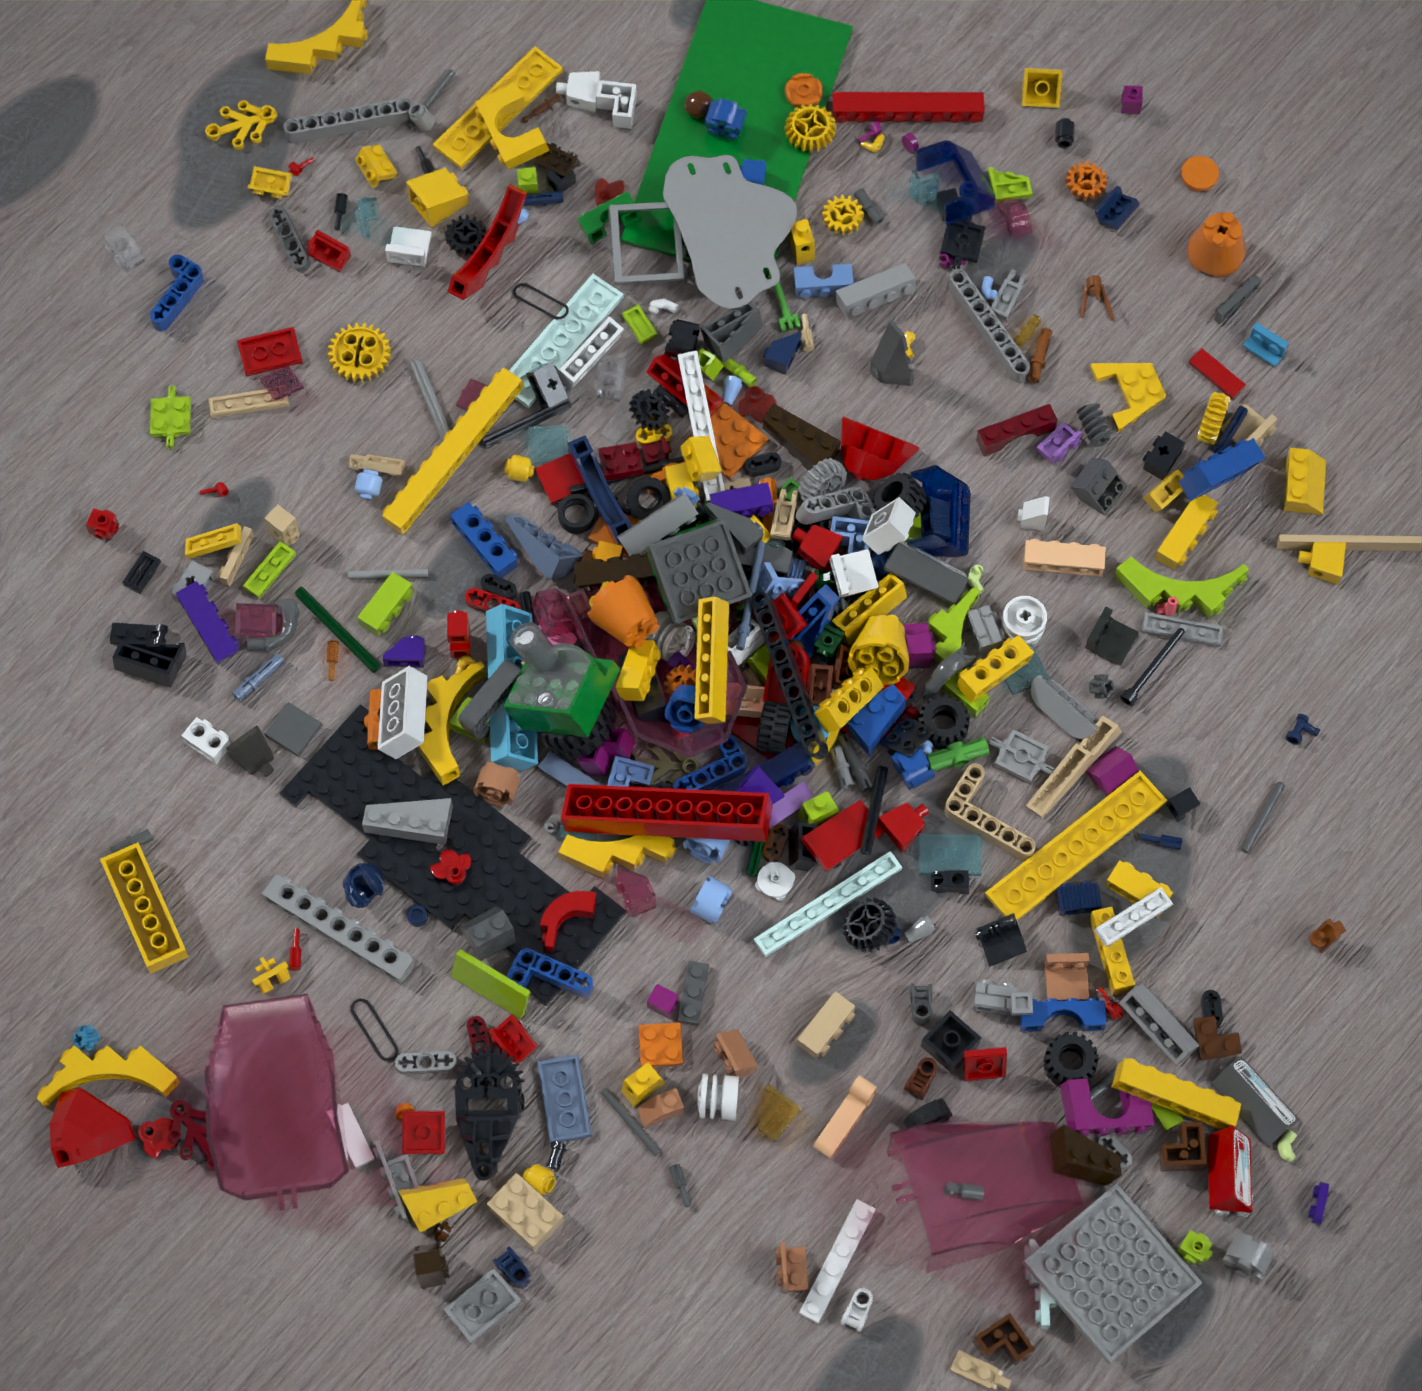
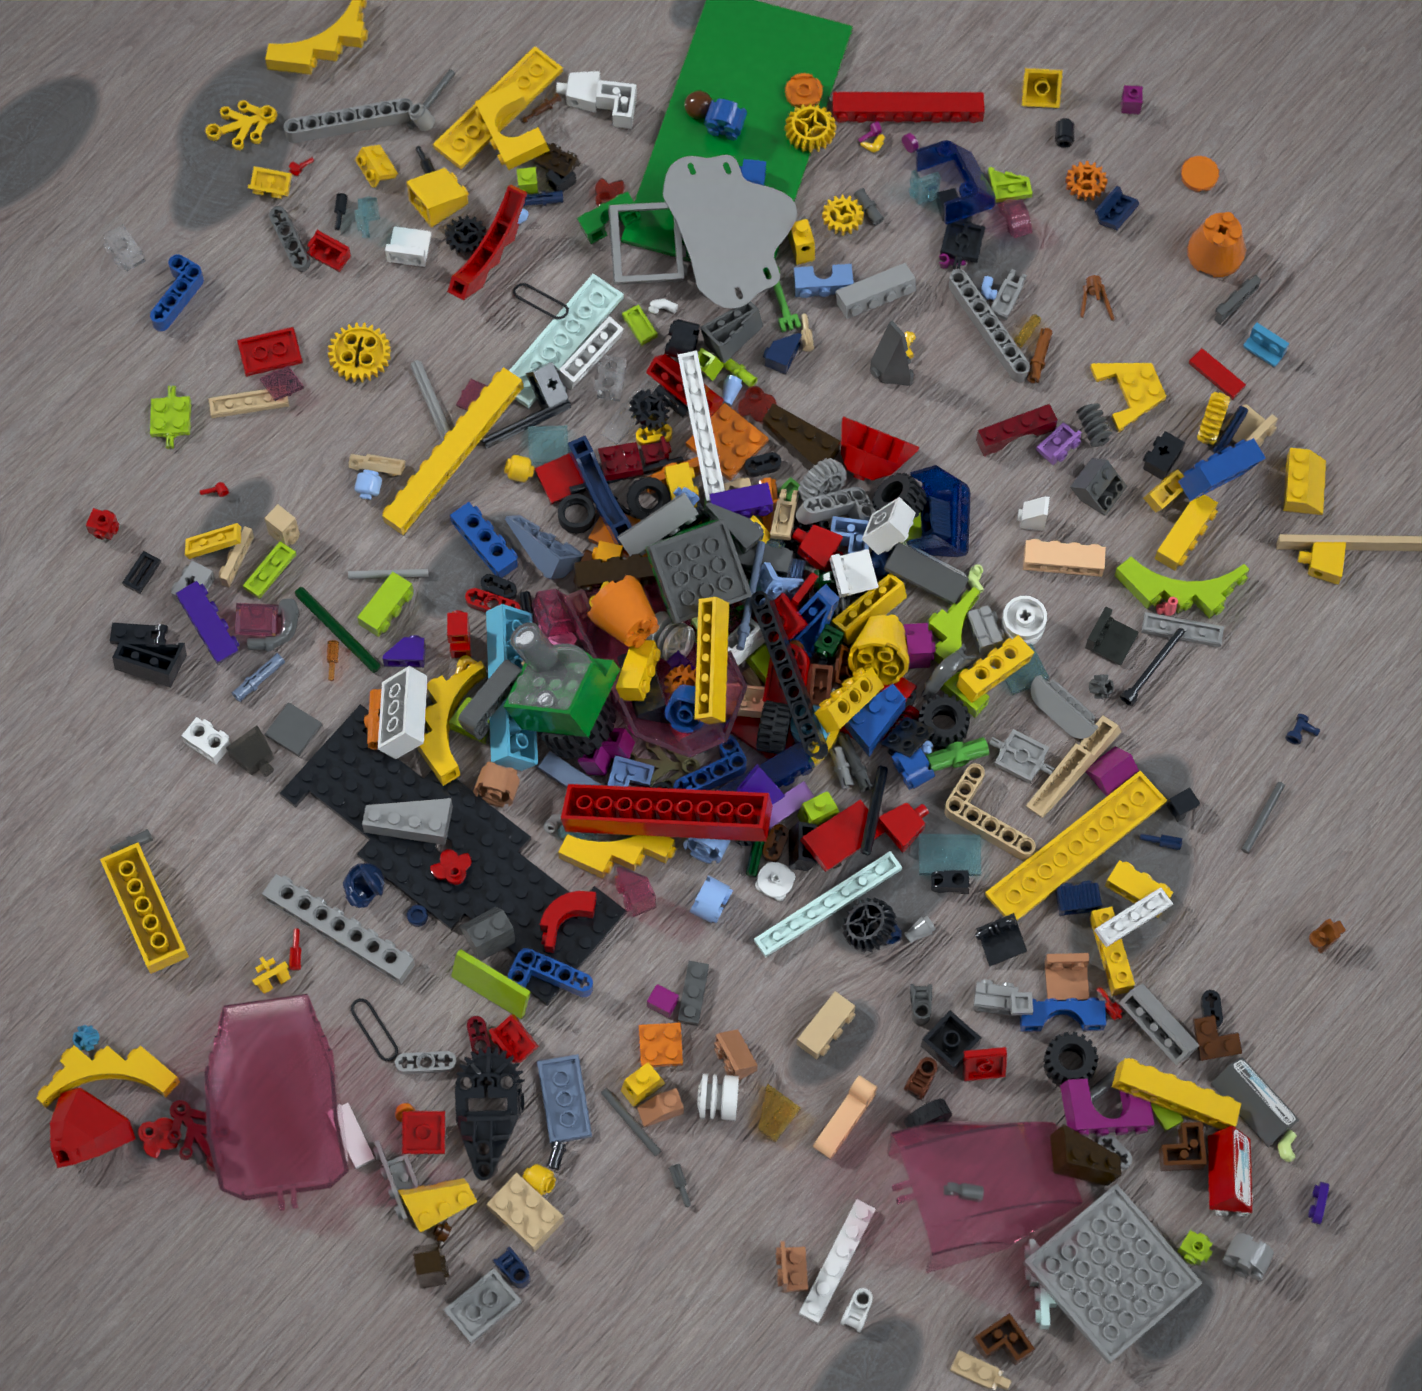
(700, 458): yellow brick -> none

